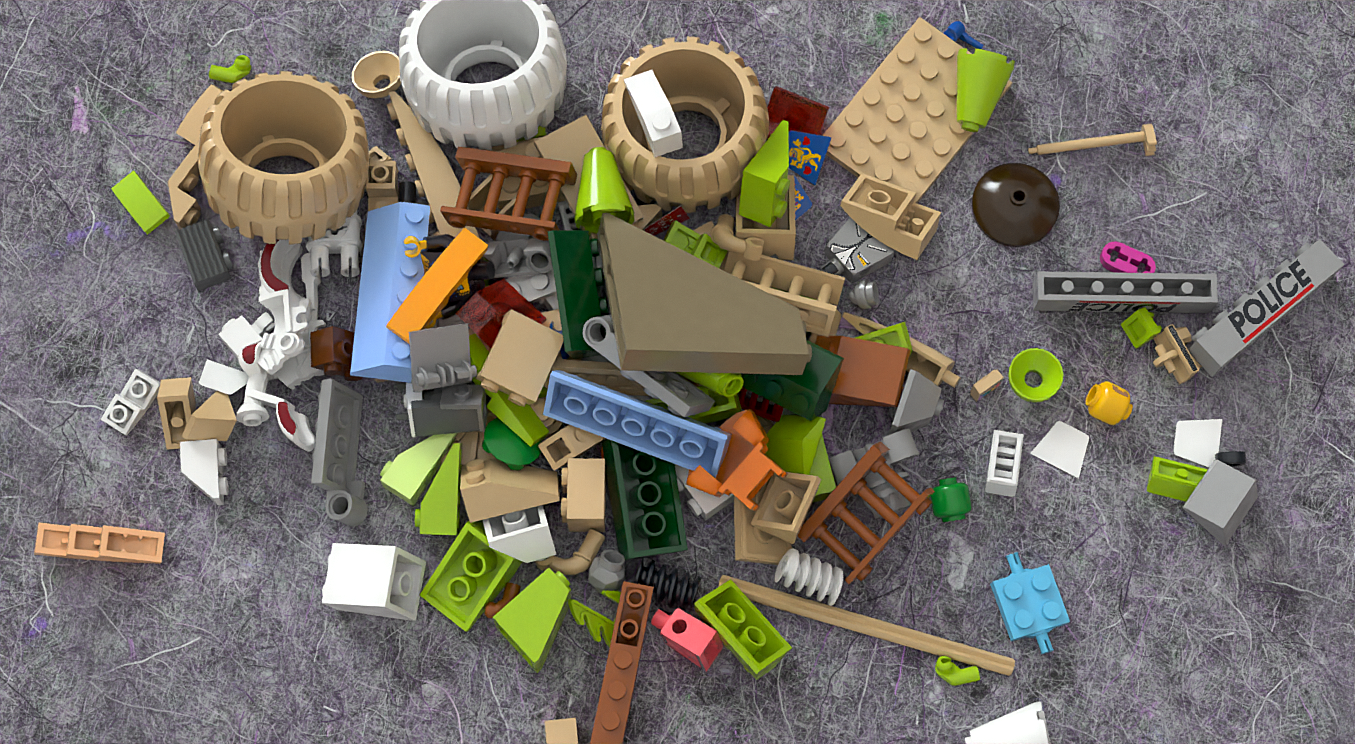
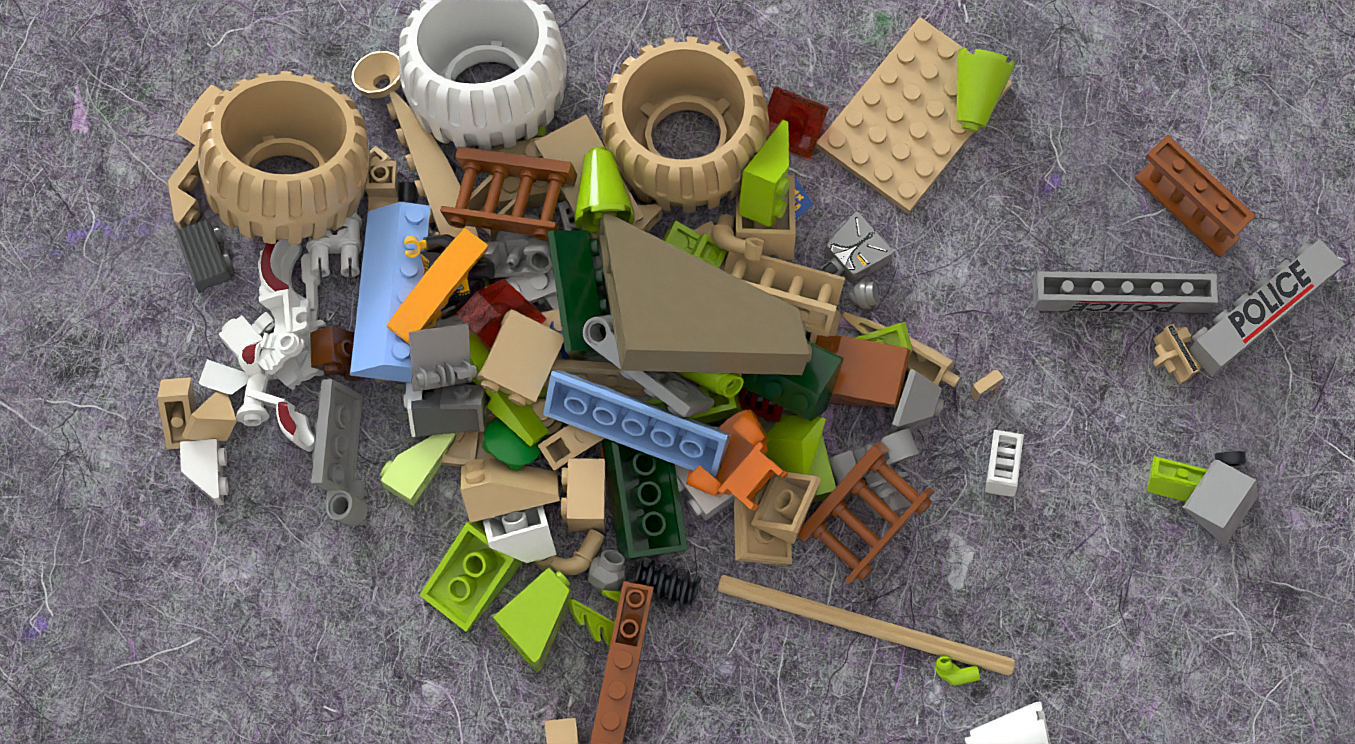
(99, 543): light nougat slope -> none
(132, 403): white slope -> none
(140, 202): lime slope -> none
(232, 74): lime arm -> none
(374, 580): white slope -> none
(441, 503): lime slope -> none
(510, 592): dark orange arm -> none
(654, 113): white slope -> none
(665, 222): red sticker -> none
(696, 643): coral torso -> none
(742, 628): lime slope -> none
(807, 154): blue sticker -> none
(811, 574): white piece -> none
(891, 215): tan slope -> none
(951, 500): green head -> none
(957, 31): blue hand -> none
(1014, 221): dark brown dish -> none
(1030, 603): medium azure plate -> none
(1042, 363): lime piece -> none
(1063, 448): white sticker -> none
(1108, 403): yellow head -> none
(1130, 257): dark pink beam -> none
(1141, 327): lime tile -> none
(1146, 135): tan piece -> none
(1194, 196): none -> dark orange fence
(1198, 440): white sticker -> none

